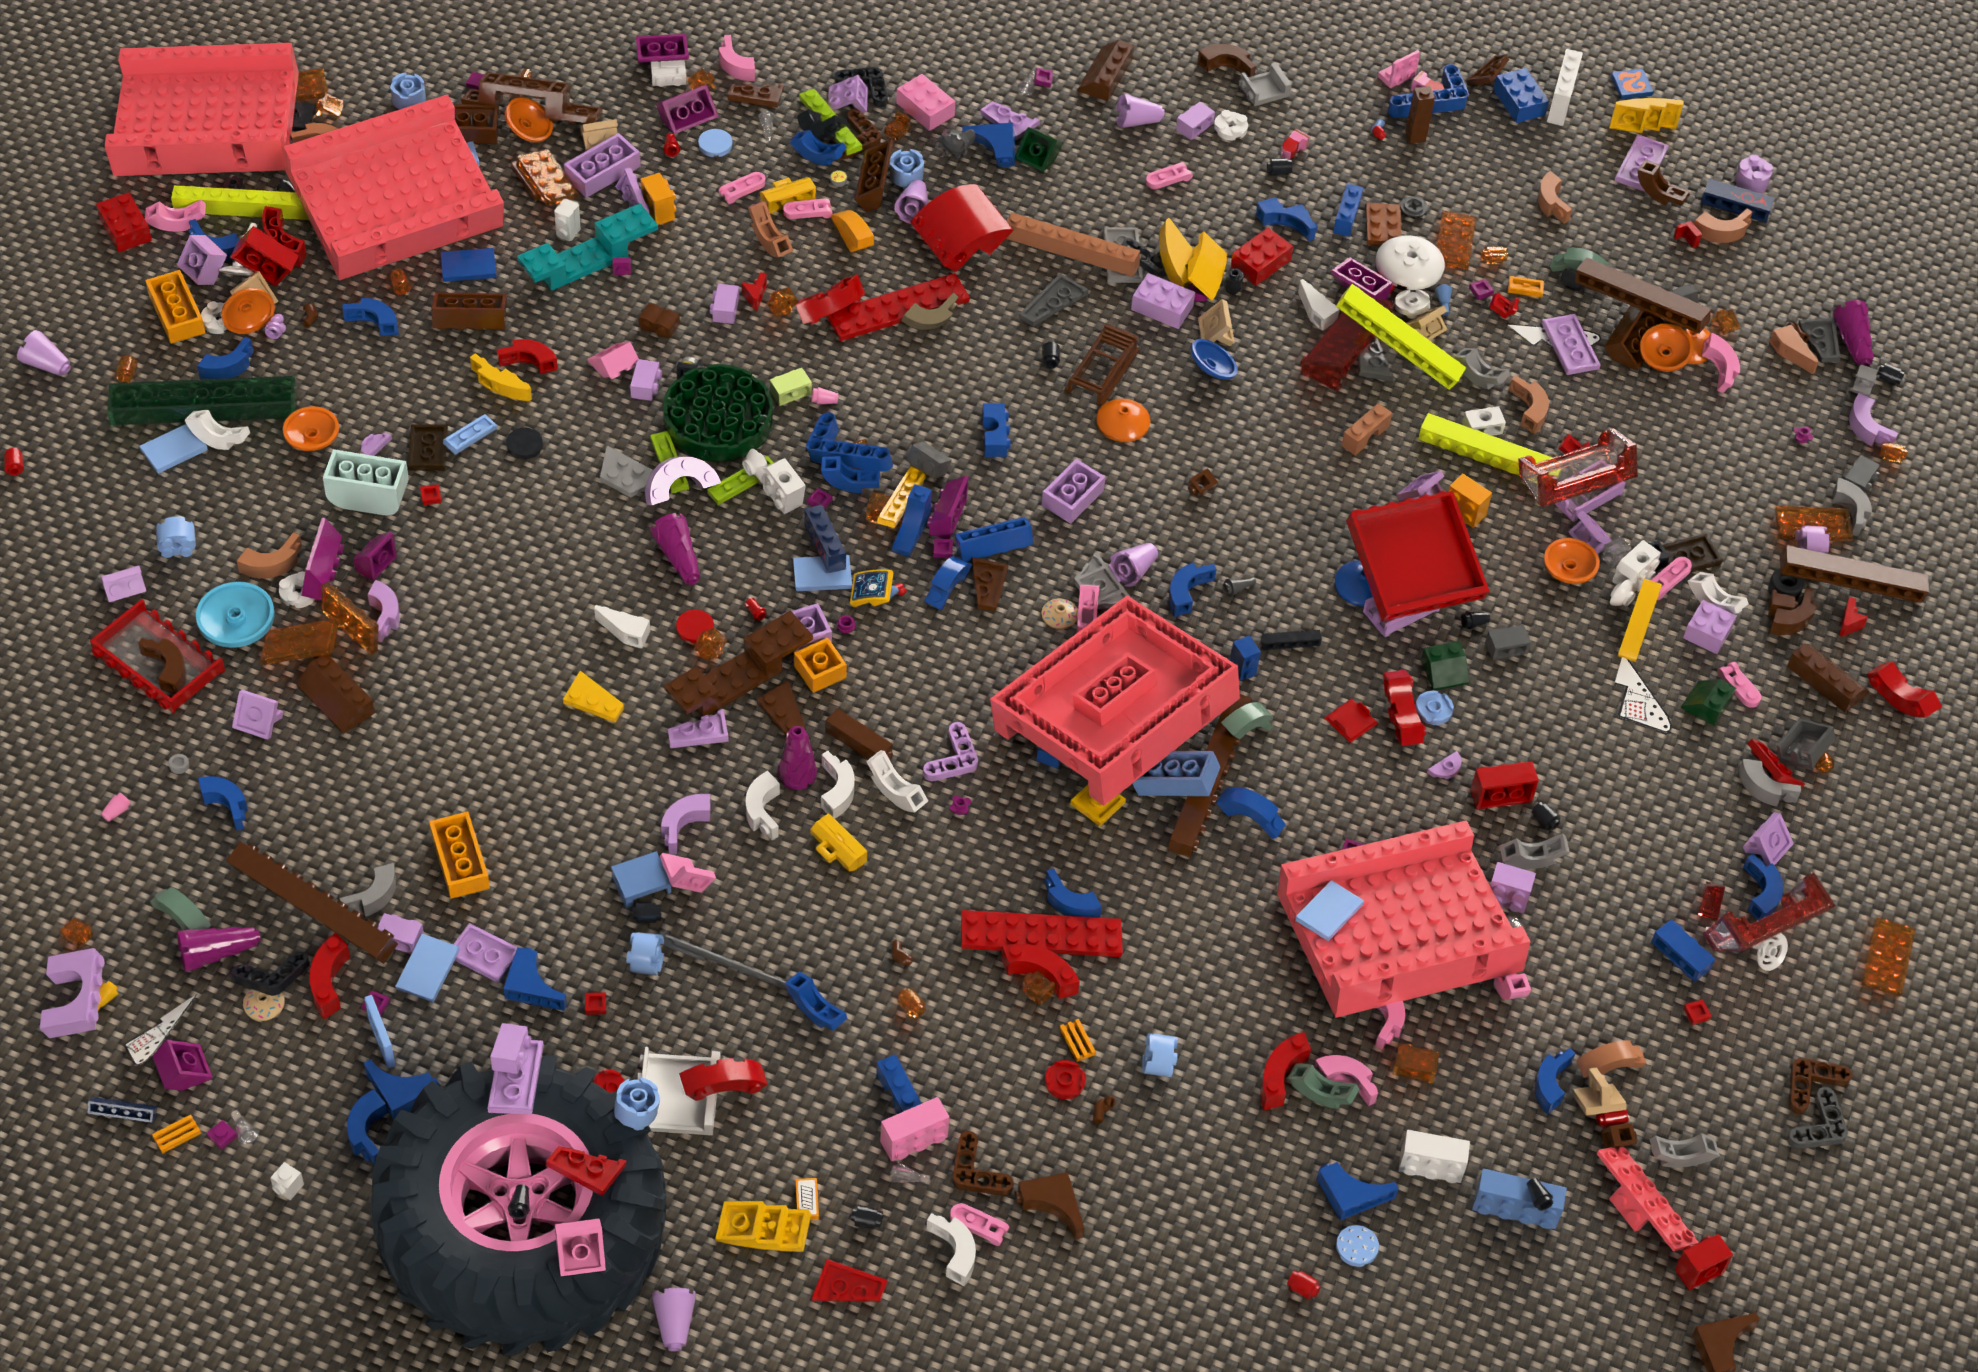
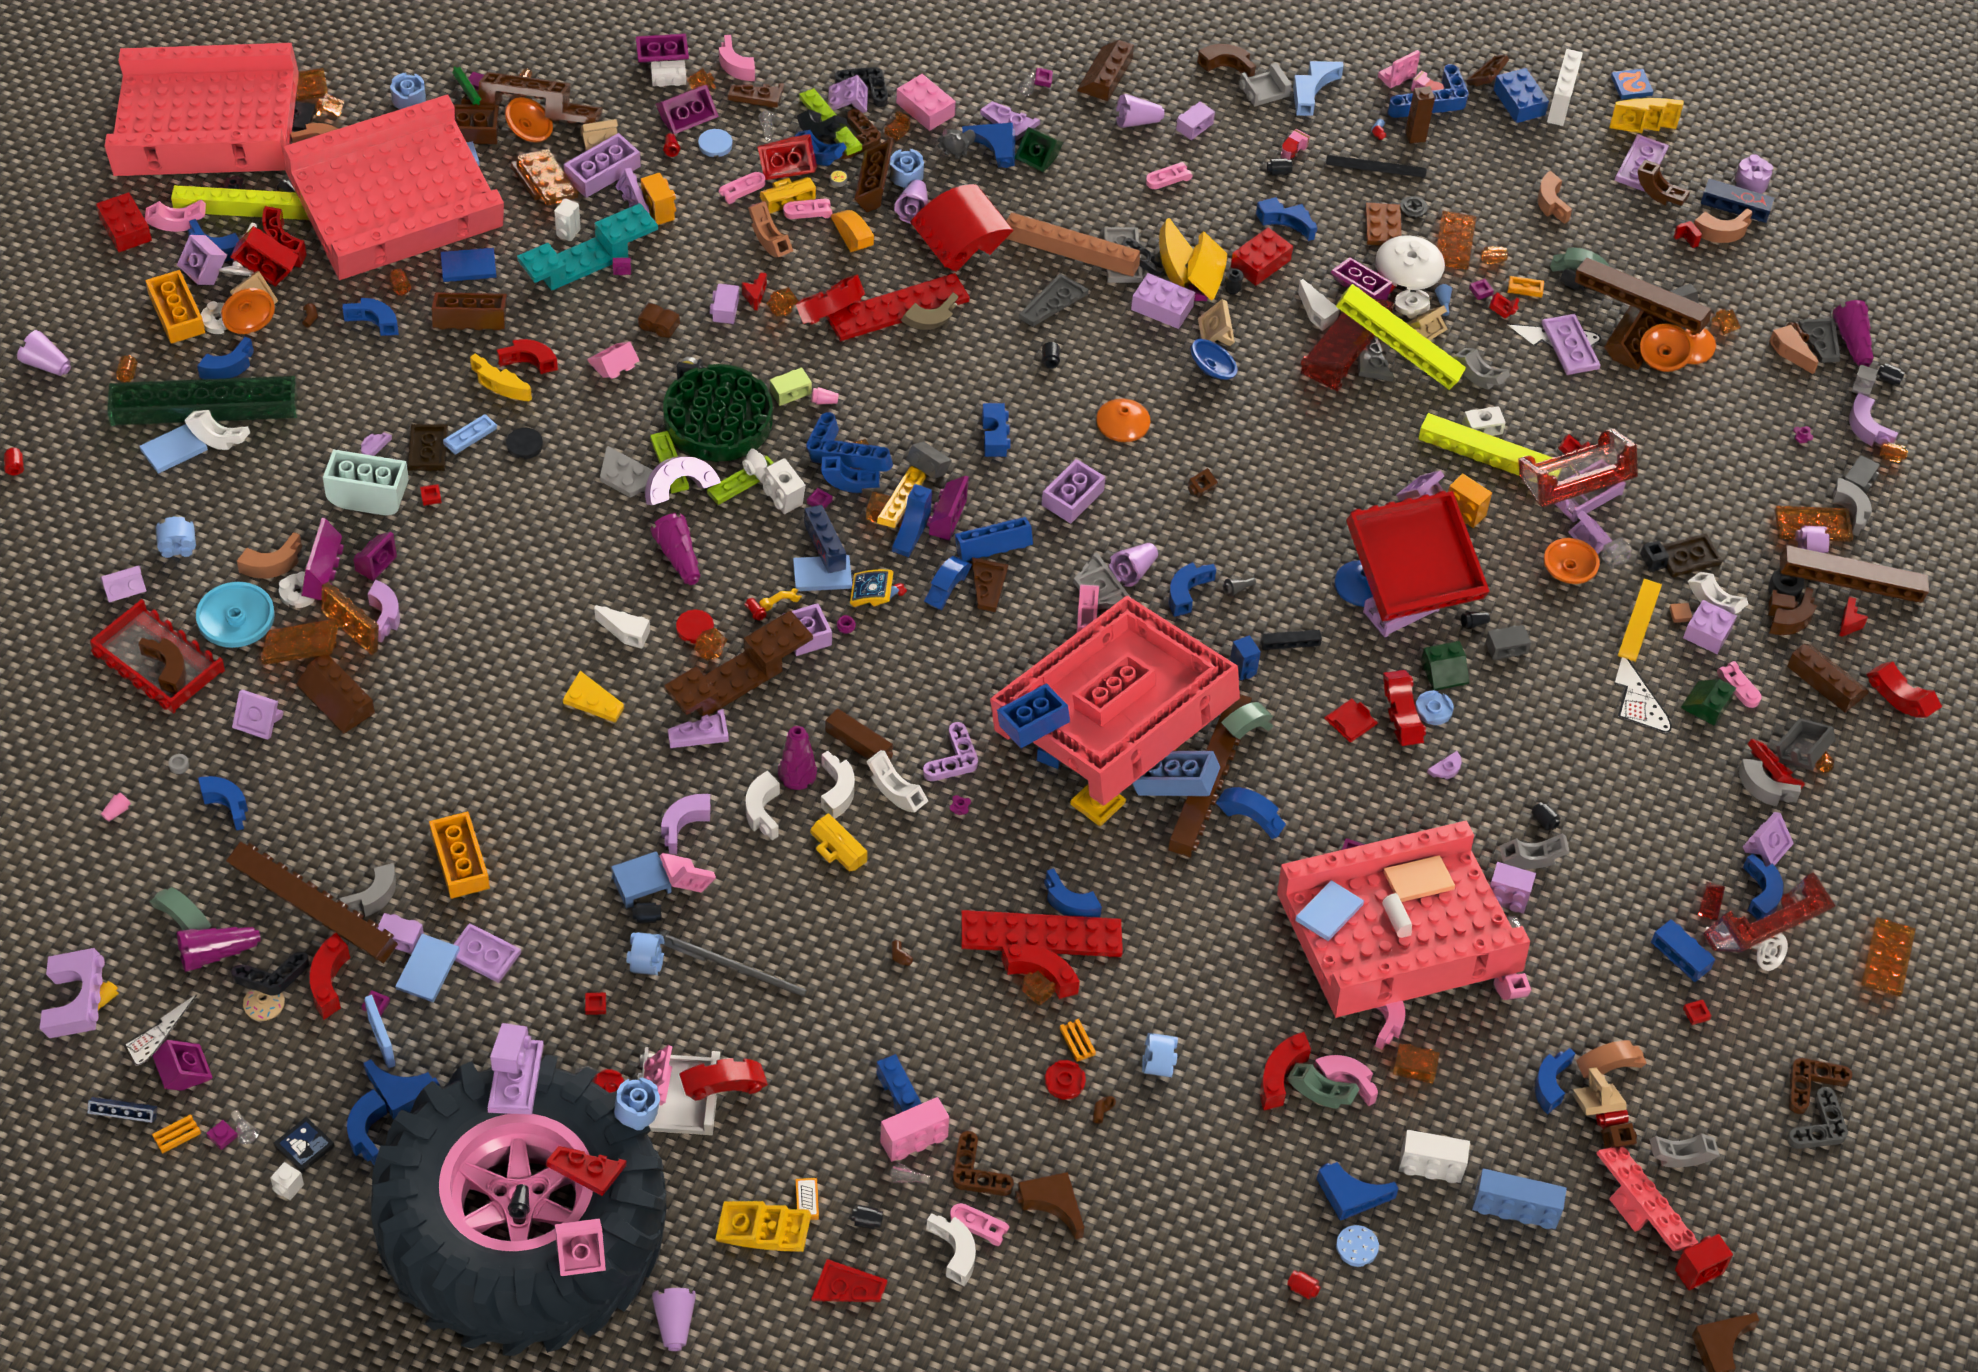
(77, 932): clear orange bracket -> none
(275, 327): lavender piece -> none
(304, 1144): none -> tile
(311, 428): orange dish -> none
(466, 85): none -> green axle
(526, 984): blue arch -> none
(645, 380): lavender brick -> none
(659, 1071): none -> bright pink bracket
(768, 603): none -> yellow arm
(781, 708): reddish brown wing -> none
(787, 157): none -> red slope
(813, 1003): blue arch -> none
(820, 665): light orange brick -> none
(911, 1002): clear orange brick -> none
(943, 548): magenta plate -> none
(1033, 715): none -> blue brick
(1059, 619): tan dish -> none
(1114, 337): reddish brown piece -> none
(1231, 118): white plate -> none
(1307, 86): none -> light blue arch
(1348, 210): blue brick -> none
(1374, 421): nougat arch -> none
(1376, 166): none -> black axle
(1397, 915): none -> white brick
(1419, 878): none -> light nougat tile
(1504, 785): red brick -> none
(1535, 398): nougat arch -> none
(1539, 1194): black cone -> none
(1631, 572): white brick -> none
(1672, 575): bright pink plate -> none
(1680, 612): none -> nougat tile
(1724, 358): bright pink arch -> none

